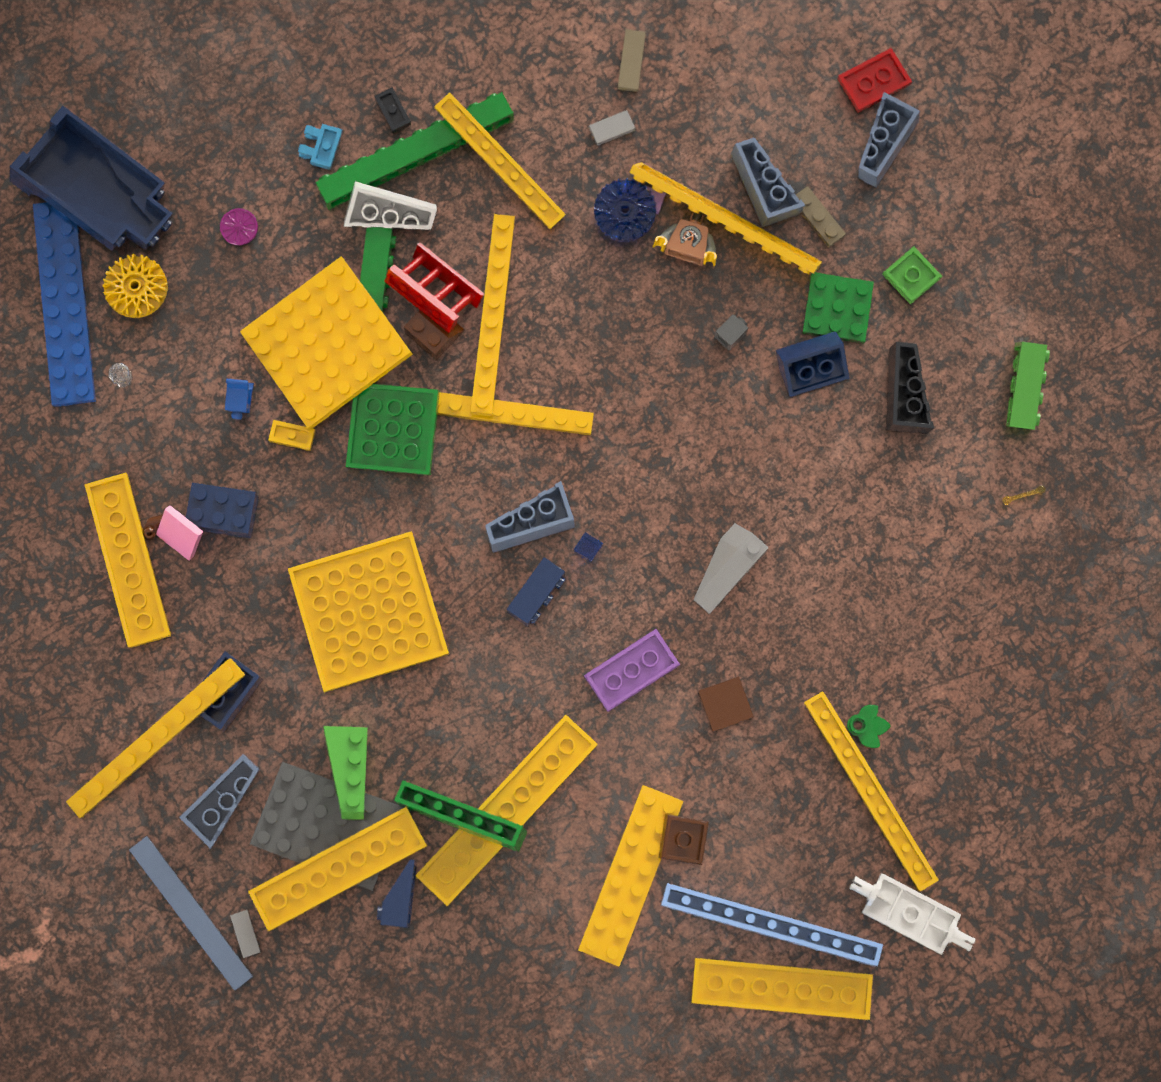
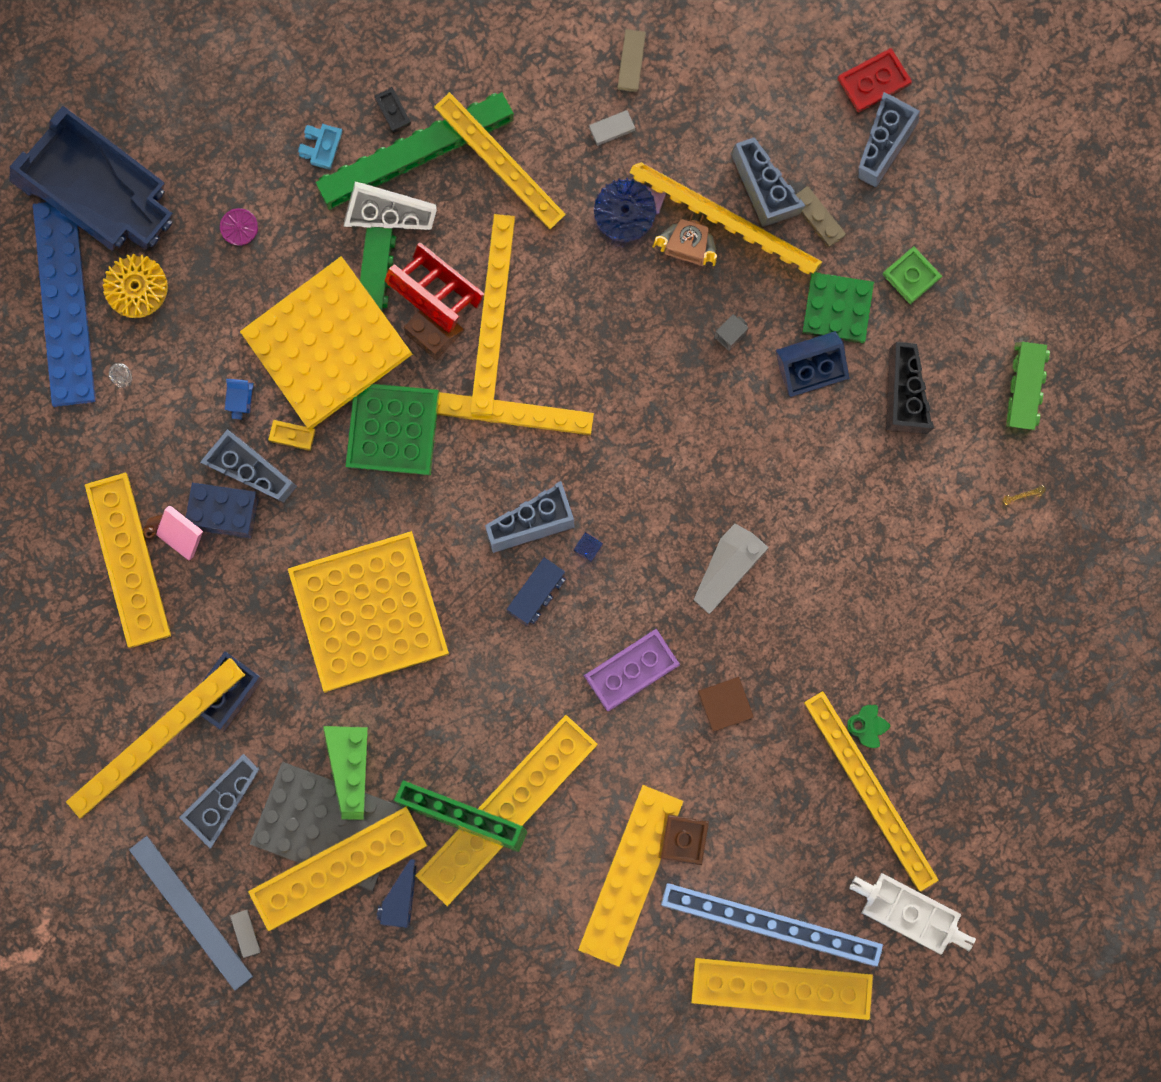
(244, 464): none -> sand blue wedge

